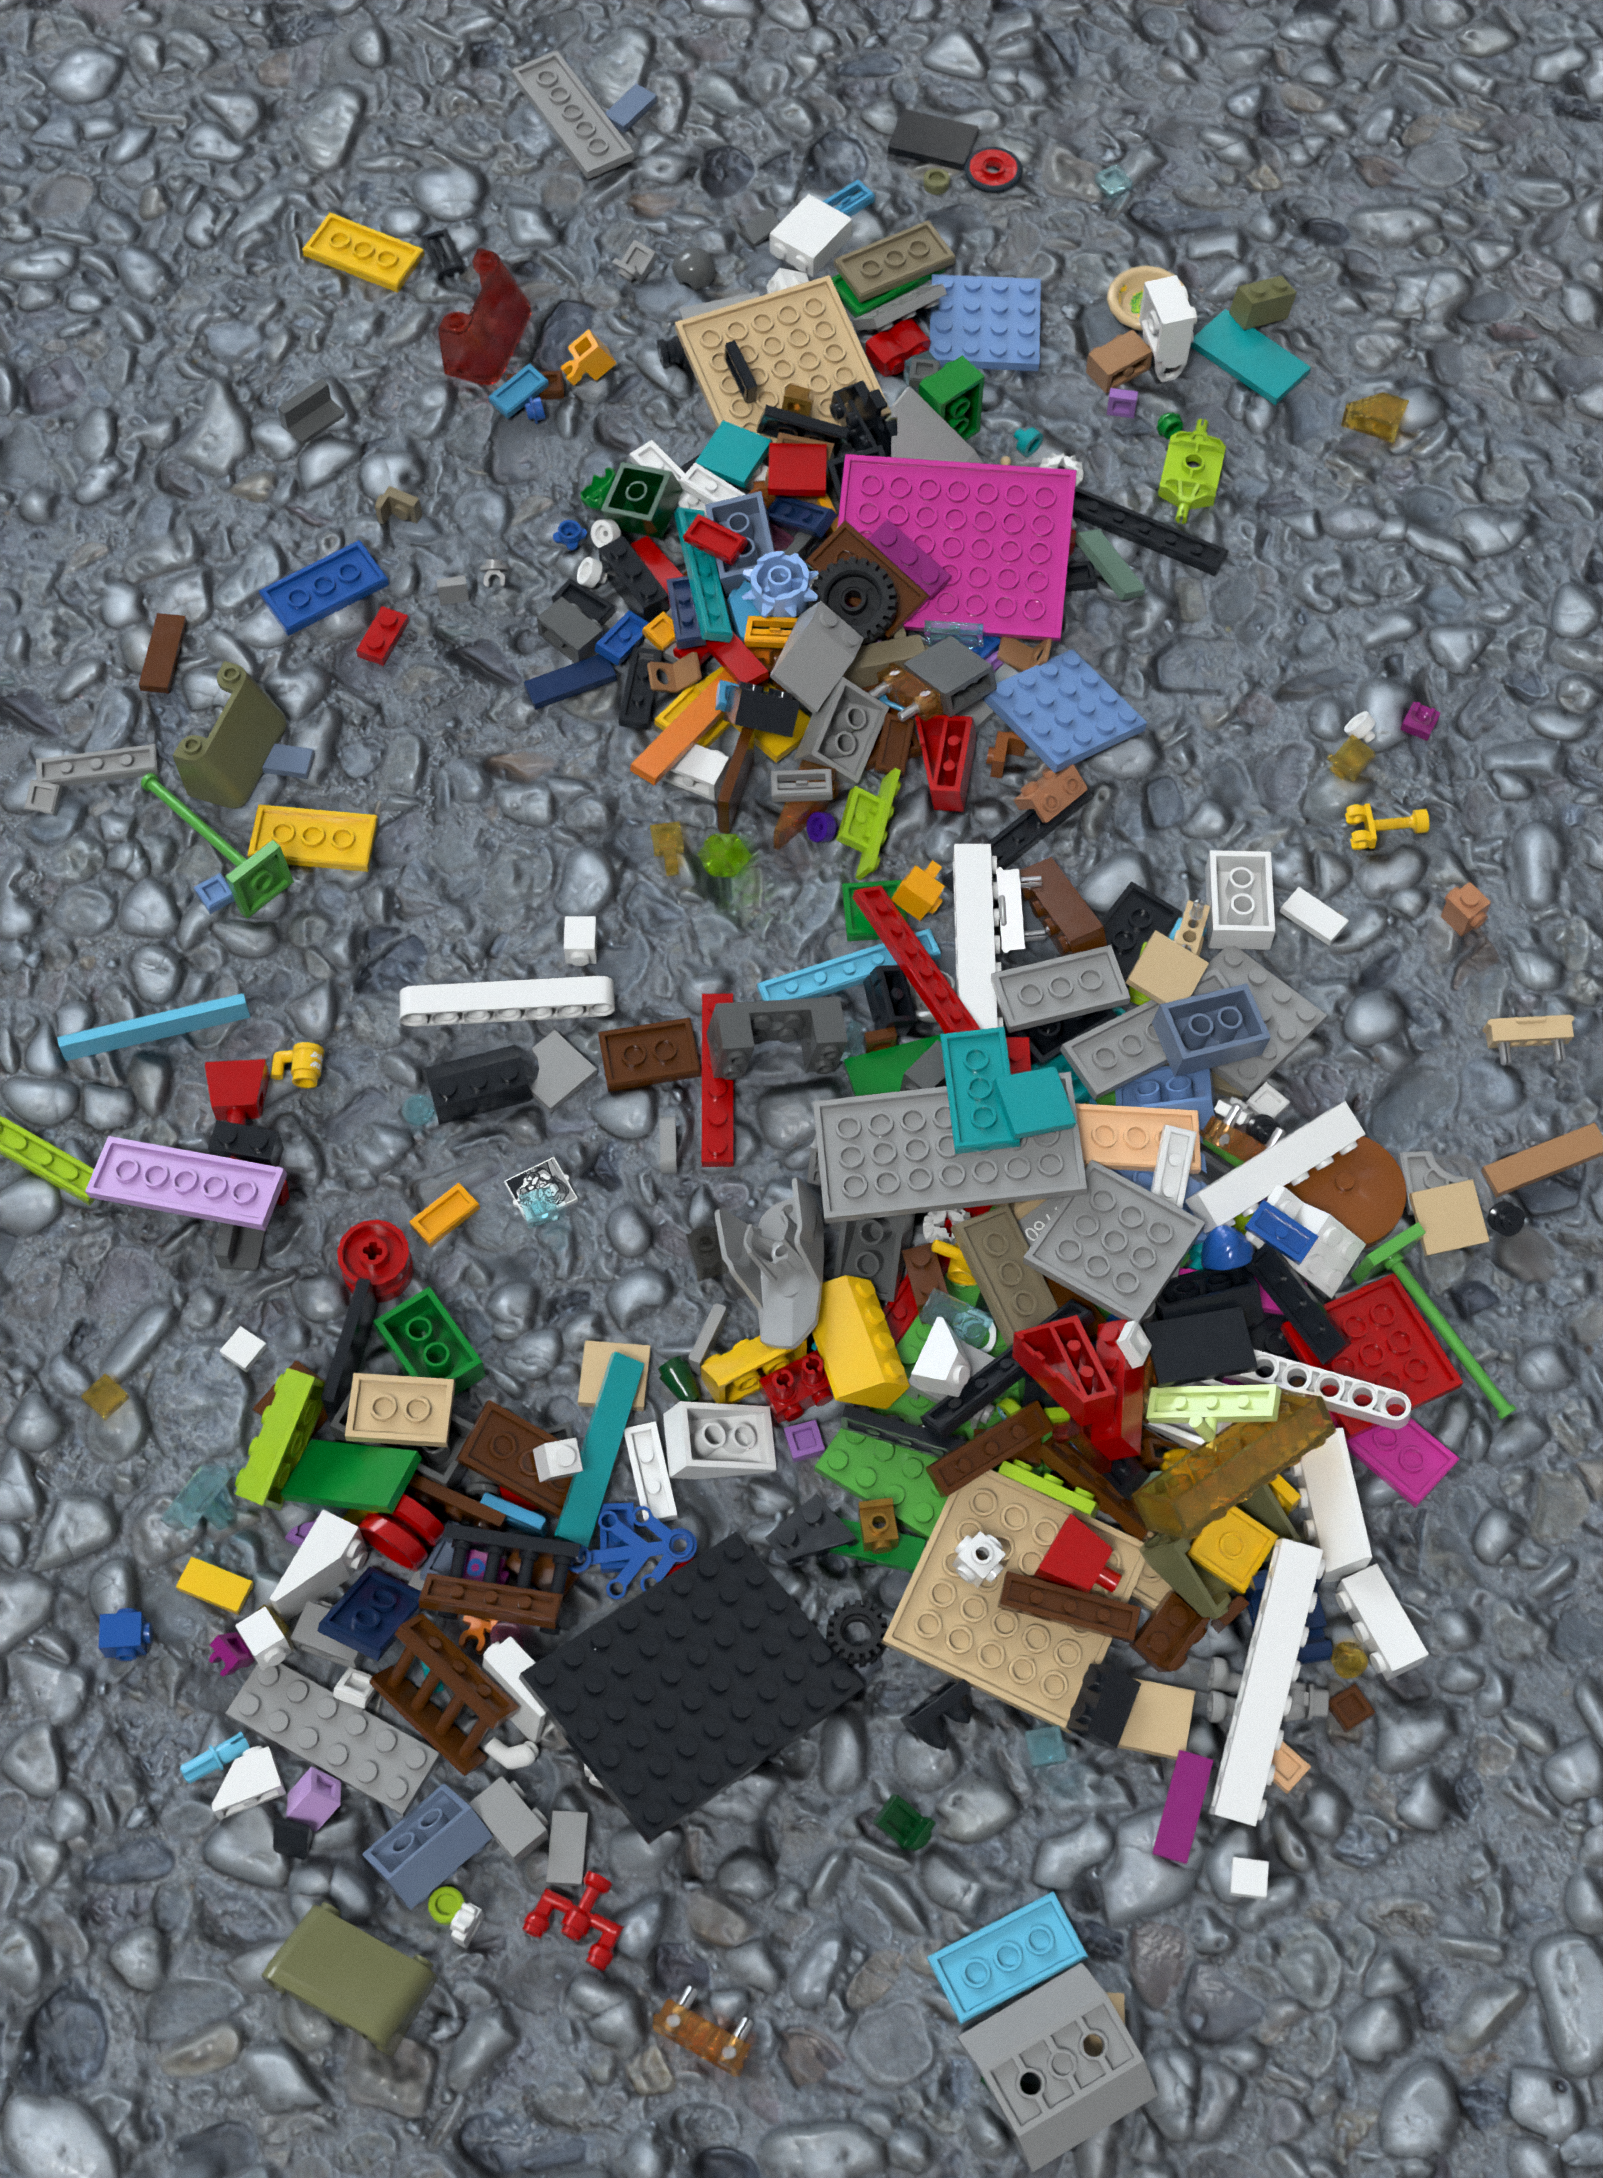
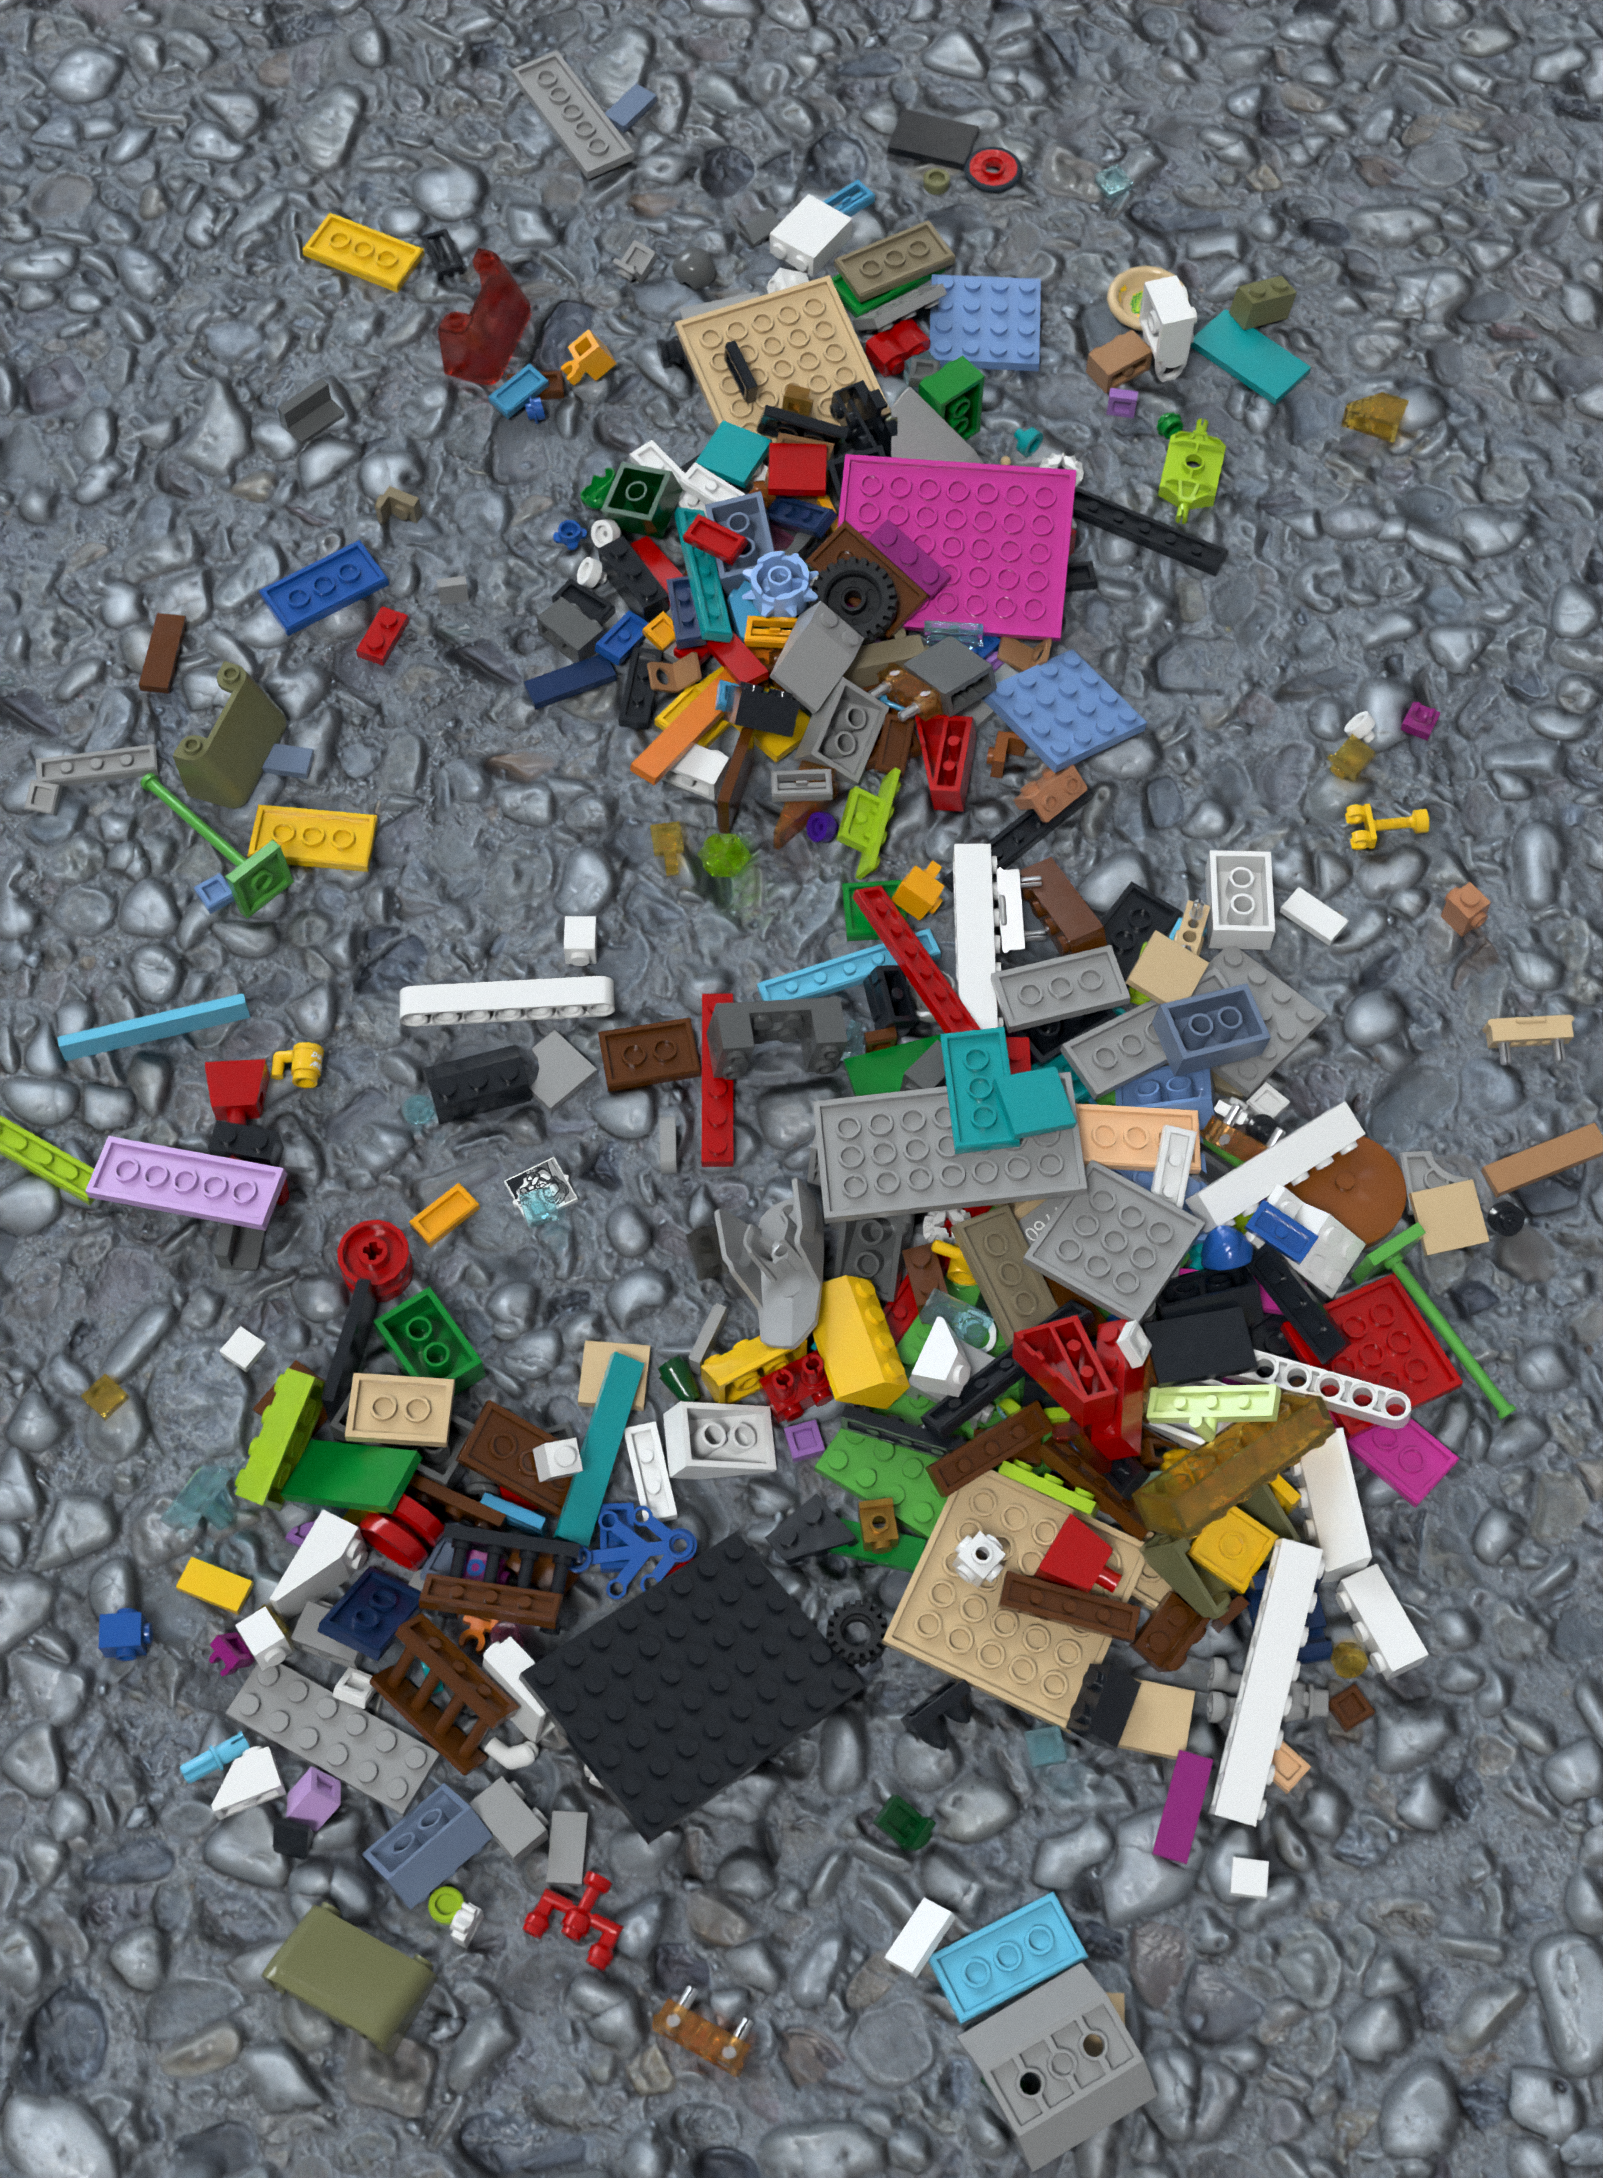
(494, 568): light grey plate -> none
(920, 1937): none -> white tile
(1110, 564): sand green tile -> none

